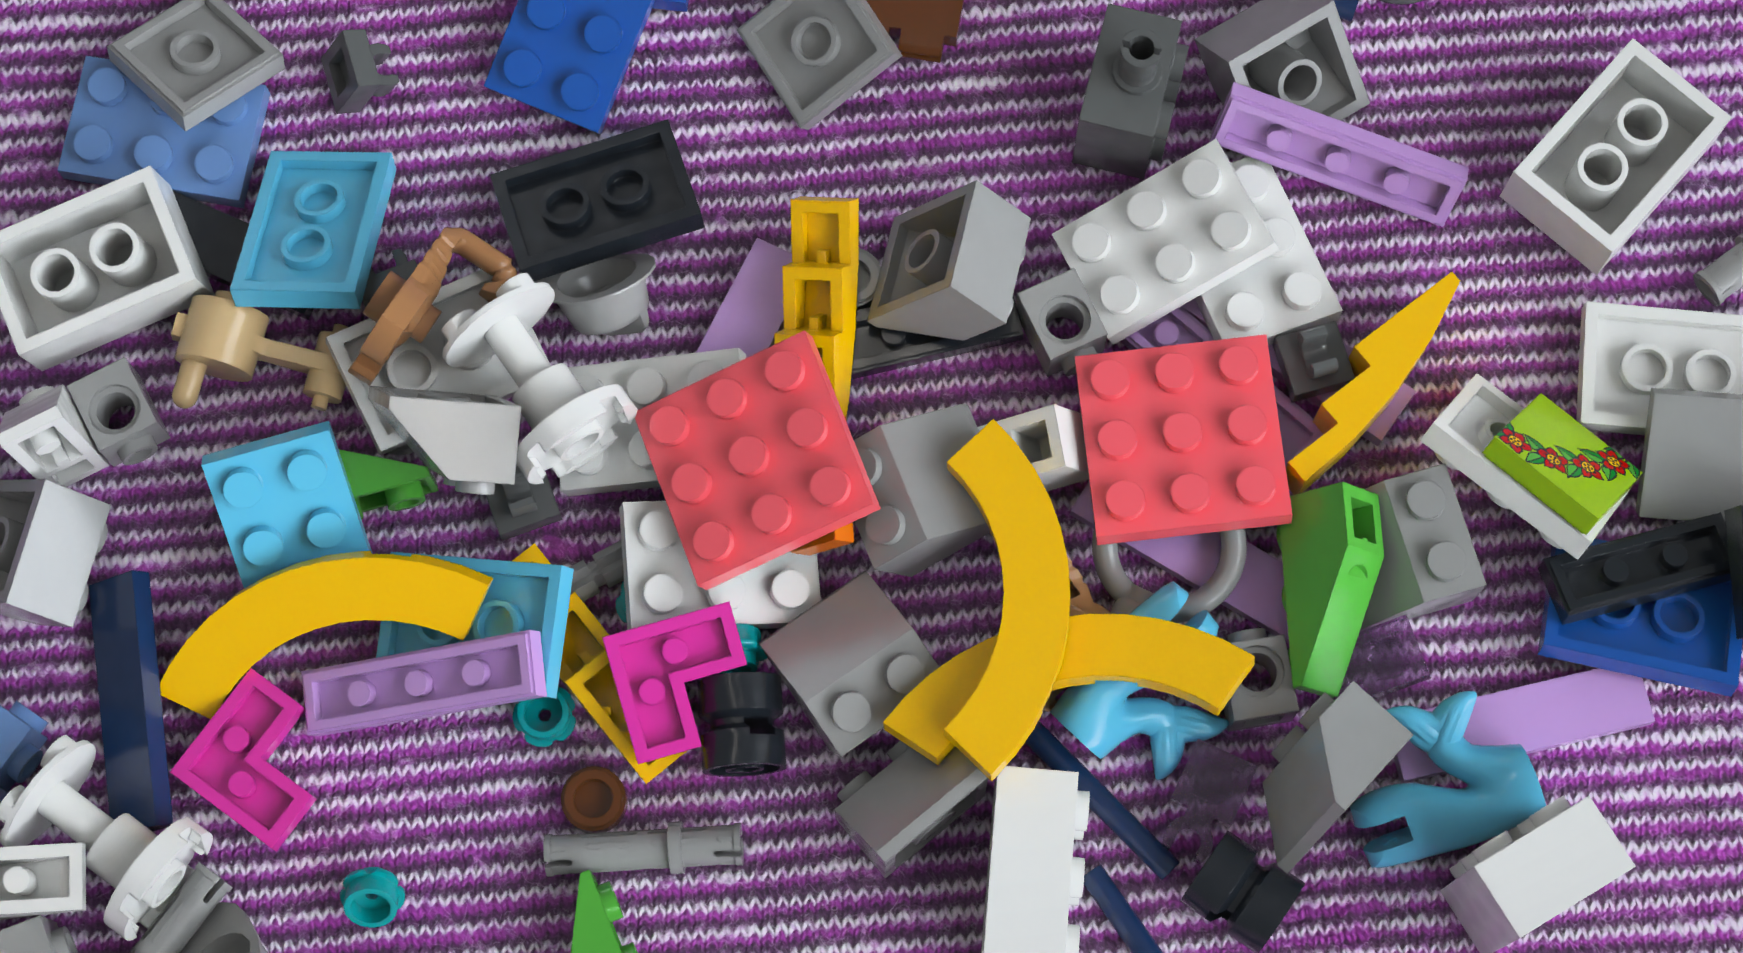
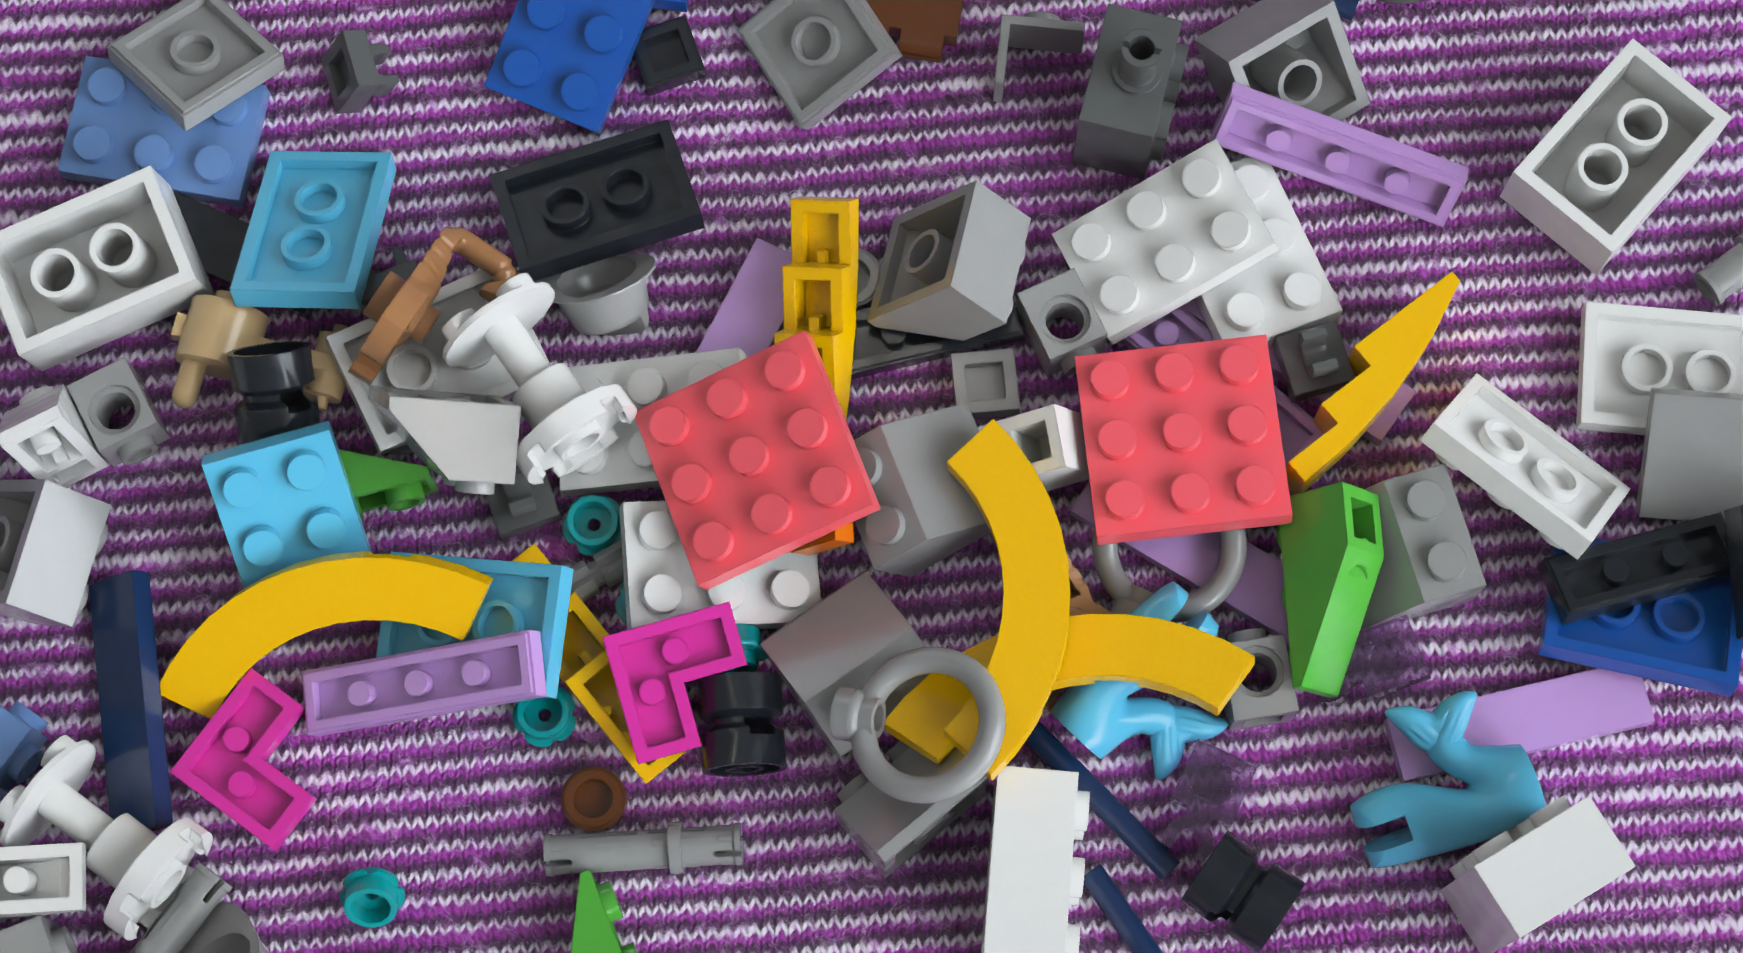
(273, 389): none -> black wheel
(585, 510): none -> teal plate
(668, 56): none -> black tile
(861, 717): none -> light grey piece
(986, 382): none -> light grey tile
(1035, 31): none -> light grey bracket
(1327, 768): light grey slope -> none
(1562, 463): lime tile -> none

